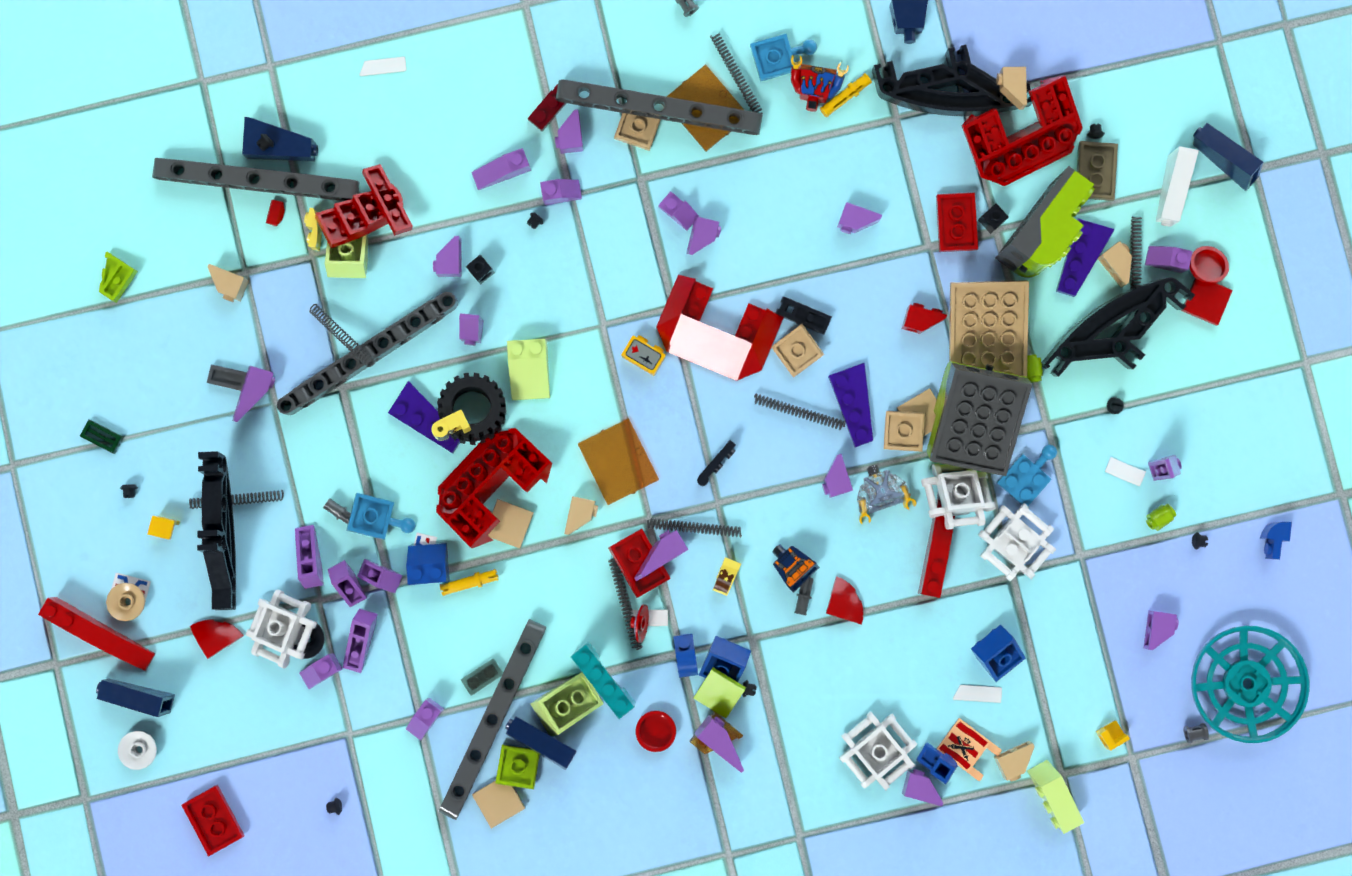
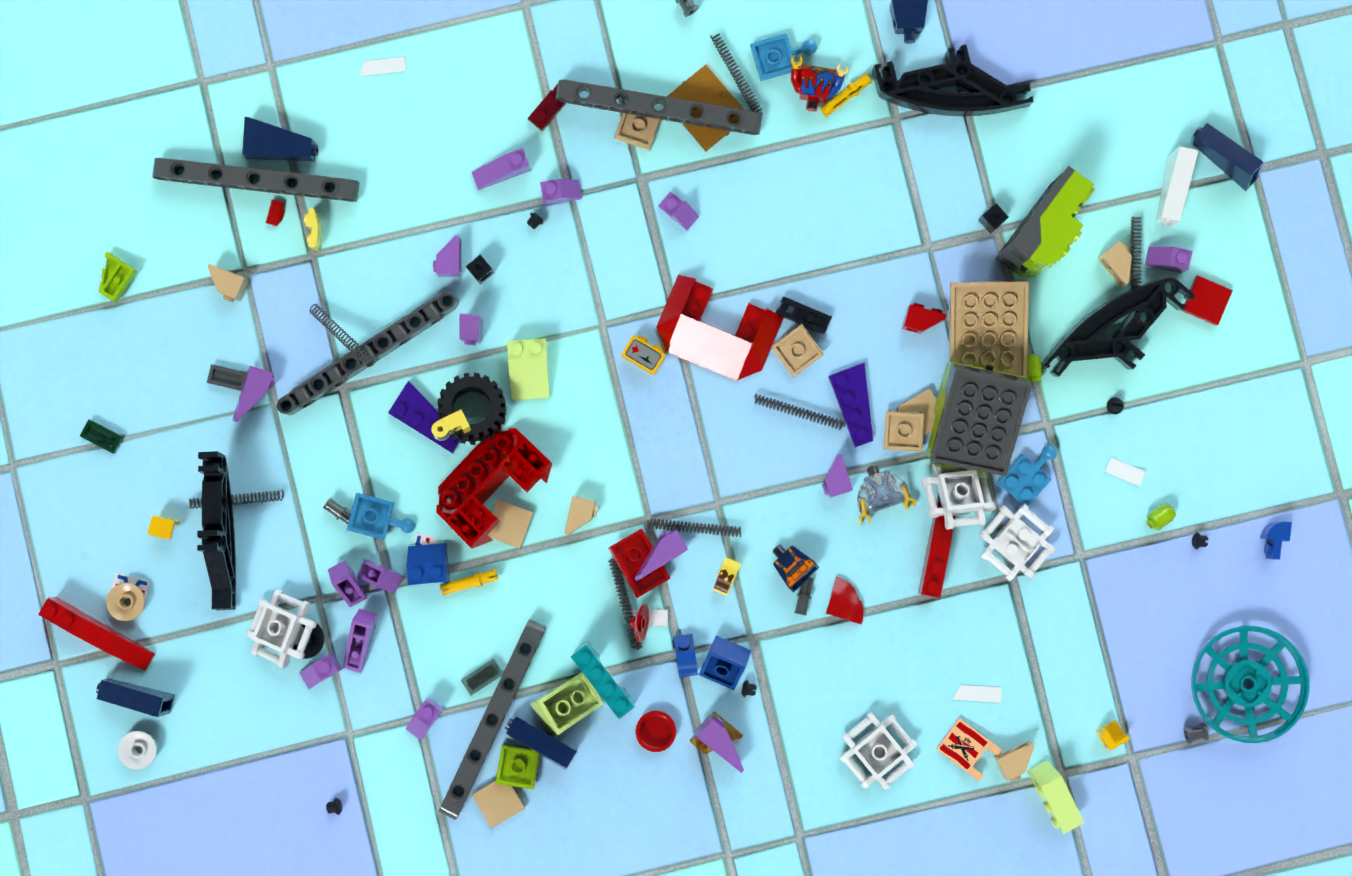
(128, 490): black piece -> none
(213, 820): red plate -> none
(214, 635): red brick -> none
(265, 142): black piece -> none
(308, 557): medium lavender slope -> none
(348, 259): yellowish green slope -> none
(365, 211): red slope -> none
(569, 135): medium lavender slope -> none
(618, 461): clear orange piece -> none
(702, 234): medium lavender slope -> none
(715, 465): black plate -> none
(719, 692): lime tile -> none
(857, 218): medium lavender slope -> none
(920, 787): medium lavender slope -> none
(940, 764): blue brick -> none
(956, 222): red plate -> none
(998, 653): blue slope -> none
(1013, 85): tan slope -> none
(1036, 146): red slope -> none
(1082, 257): dark purple wing -> none
(1095, 131): black piece -> none
(1099, 164): dark tan tile -> none
(1159, 628): medium lavender slope -> none
(1165, 468): medium lavender slope -> none
(1209, 265): piece -> none

